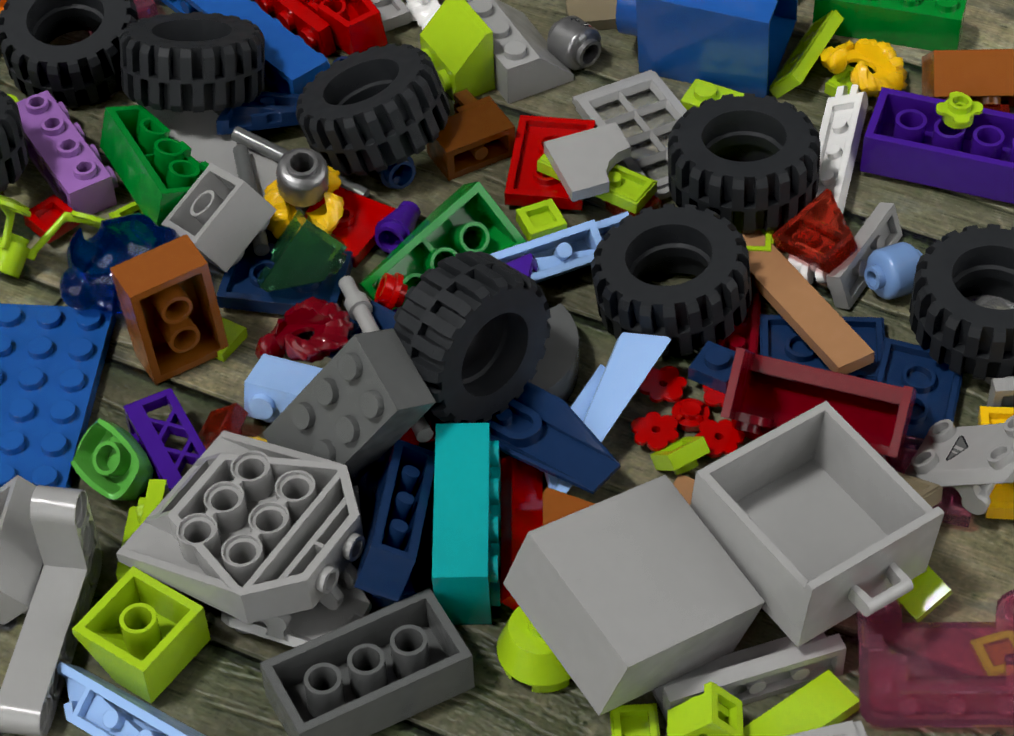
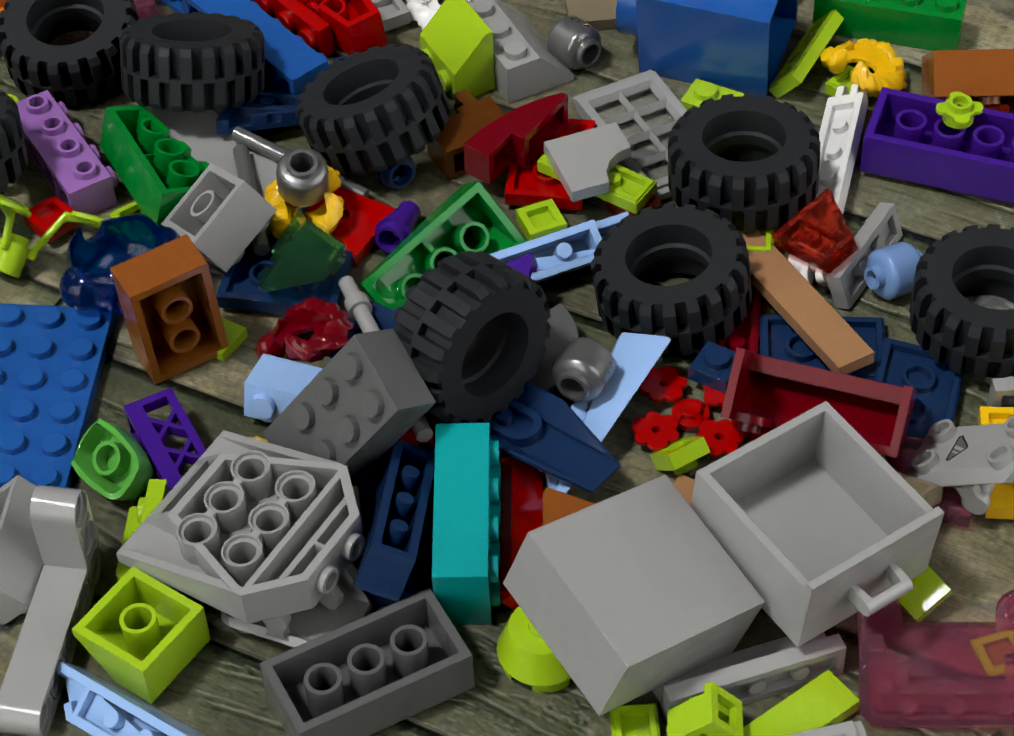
(226, 418): clear red plate -> none
(391, 290): red plate -> none
(515, 137): none -> dark red slope
(583, 369): none -> flat silver head

